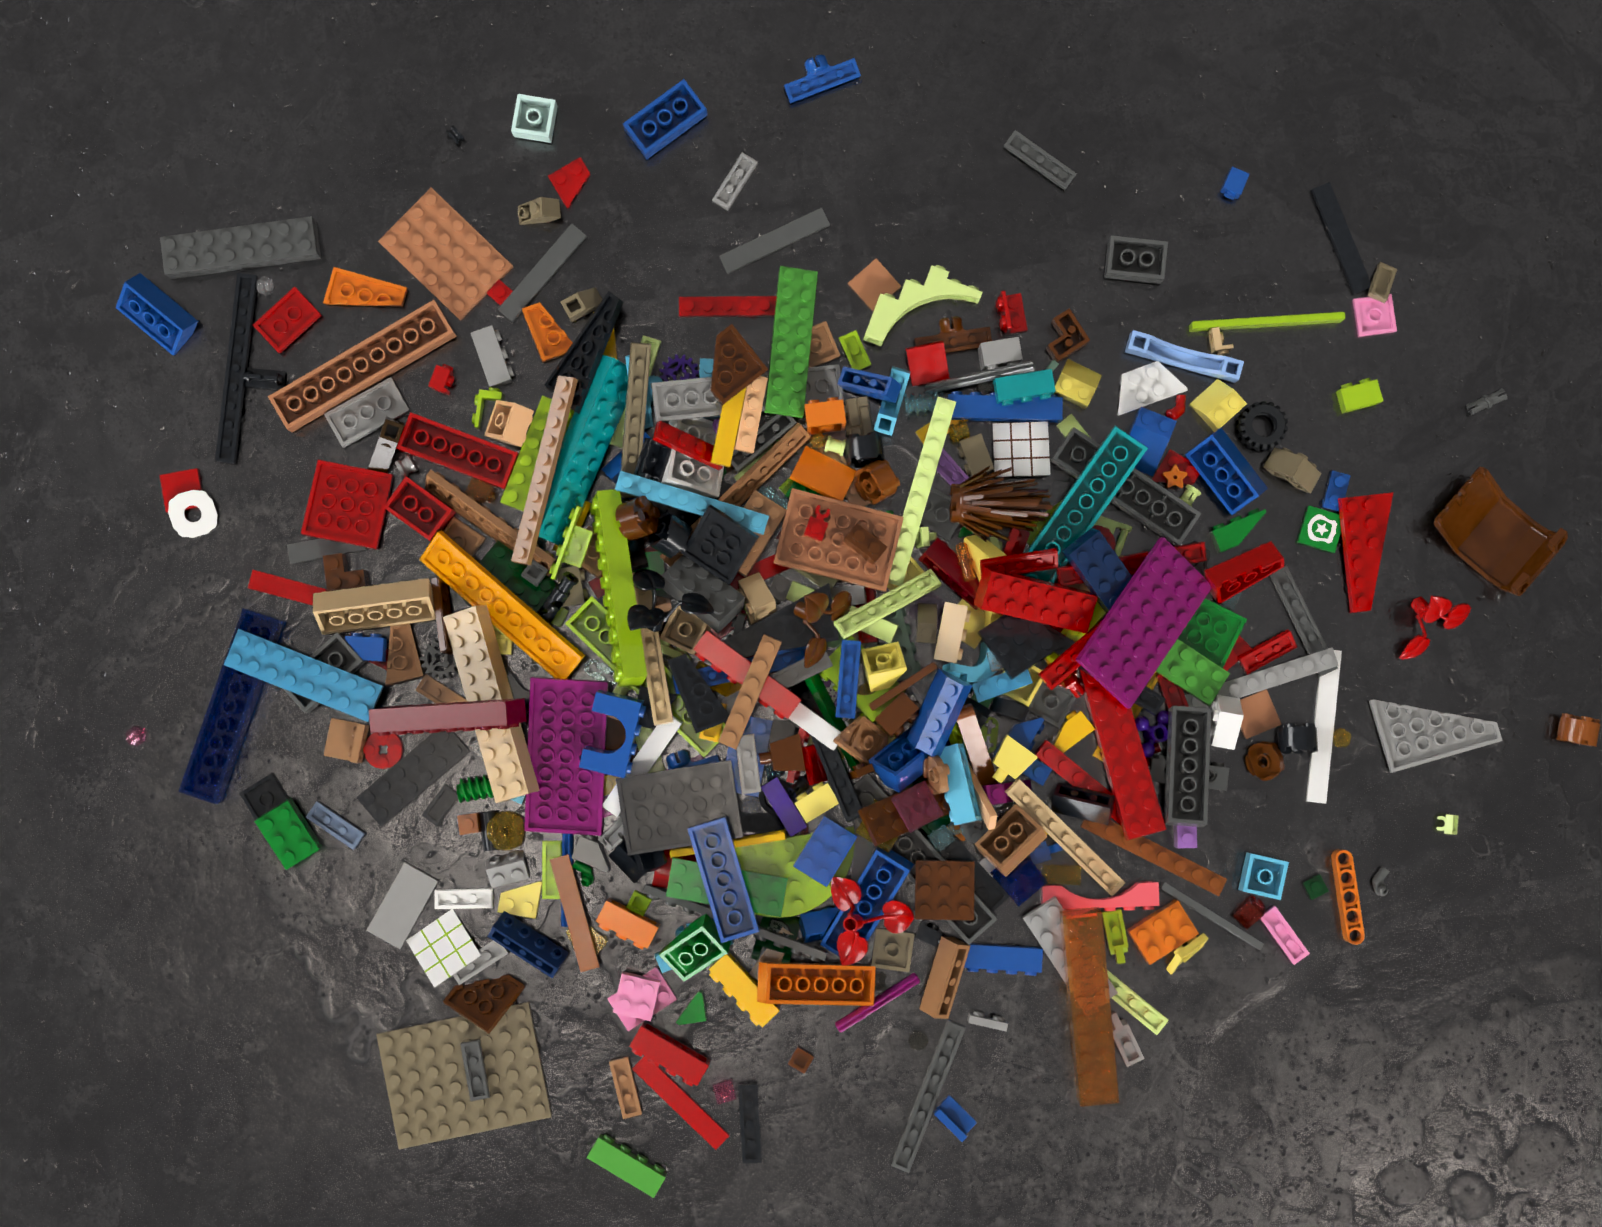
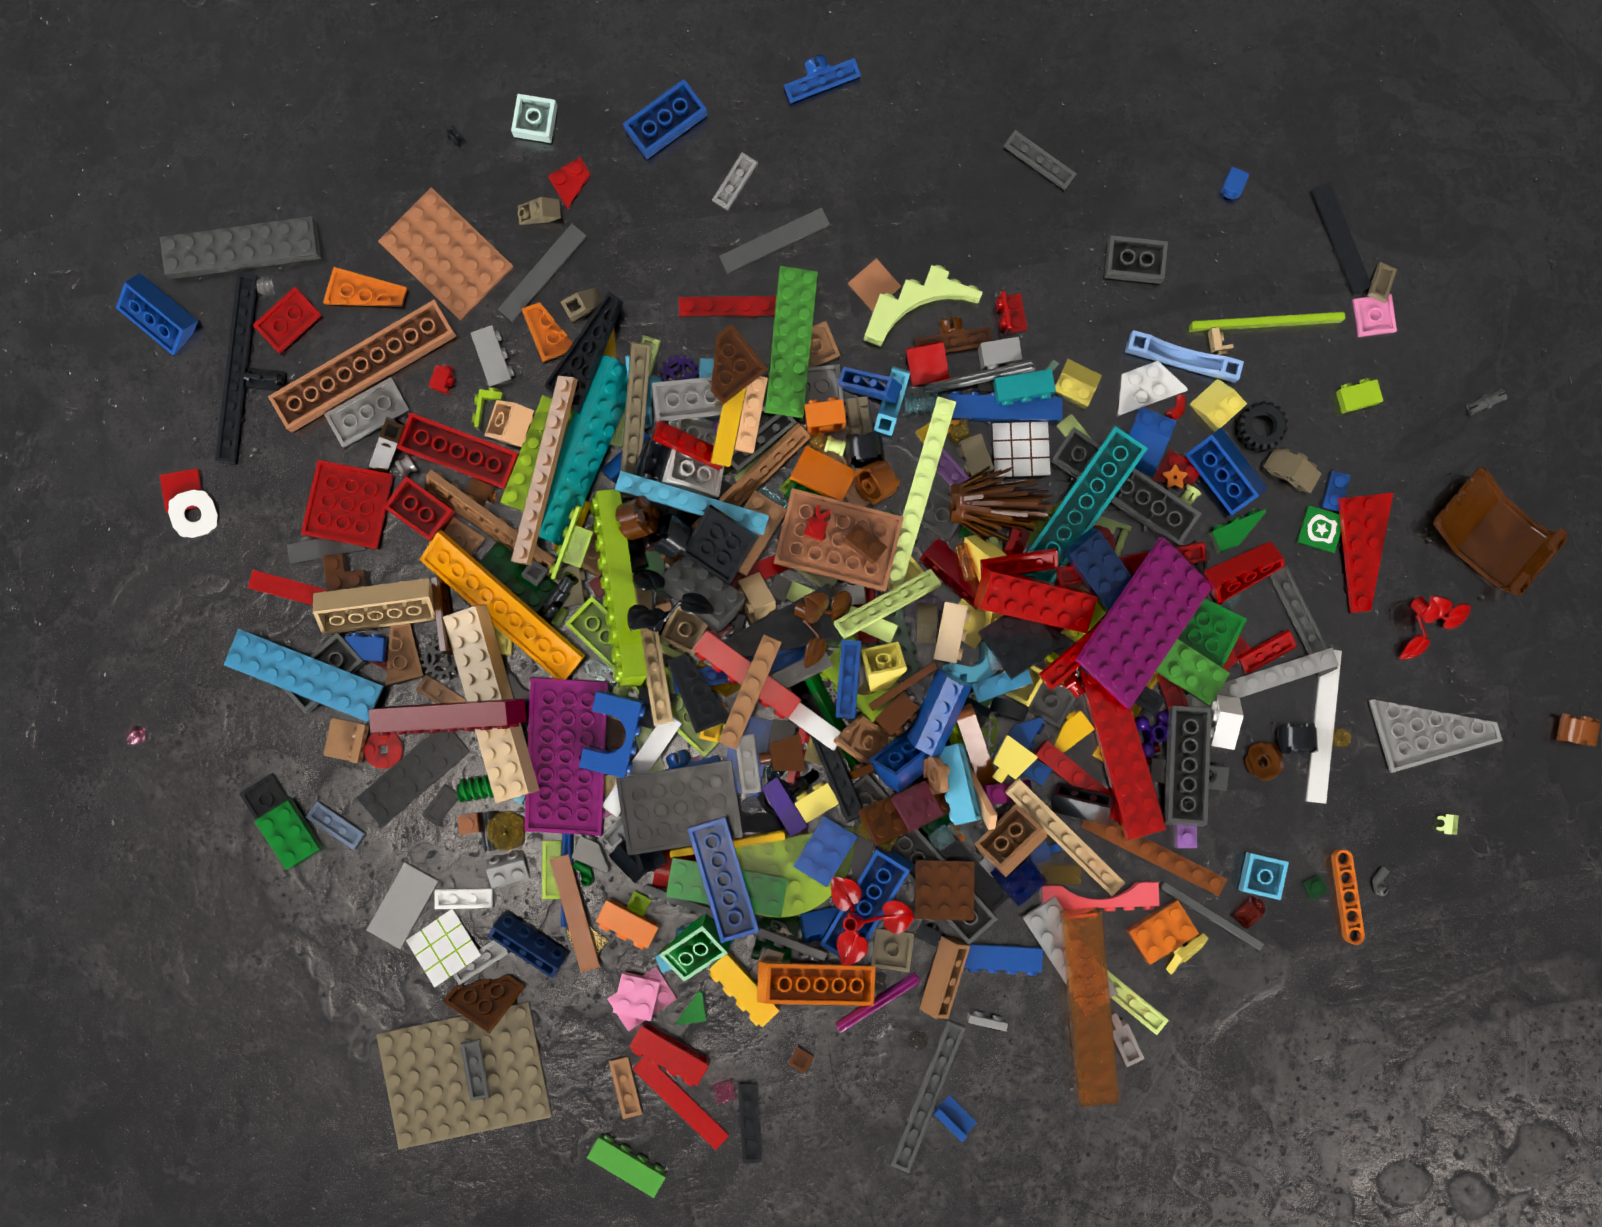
(226, 719): clear blue brick -> none
(499, 292): red plate -> none
(521, 901): light yellow wing -> none
(813, 765): red tile -> none
(855, 351): lime plate -> none
(924, 537): yellowish green tile -> none
(1071, 336): reddish brown brick -> none
(1115, 934): lime hinge -> none
(1258, 714): nougat tile -> none
(1284, 935): bright pink plate -> none

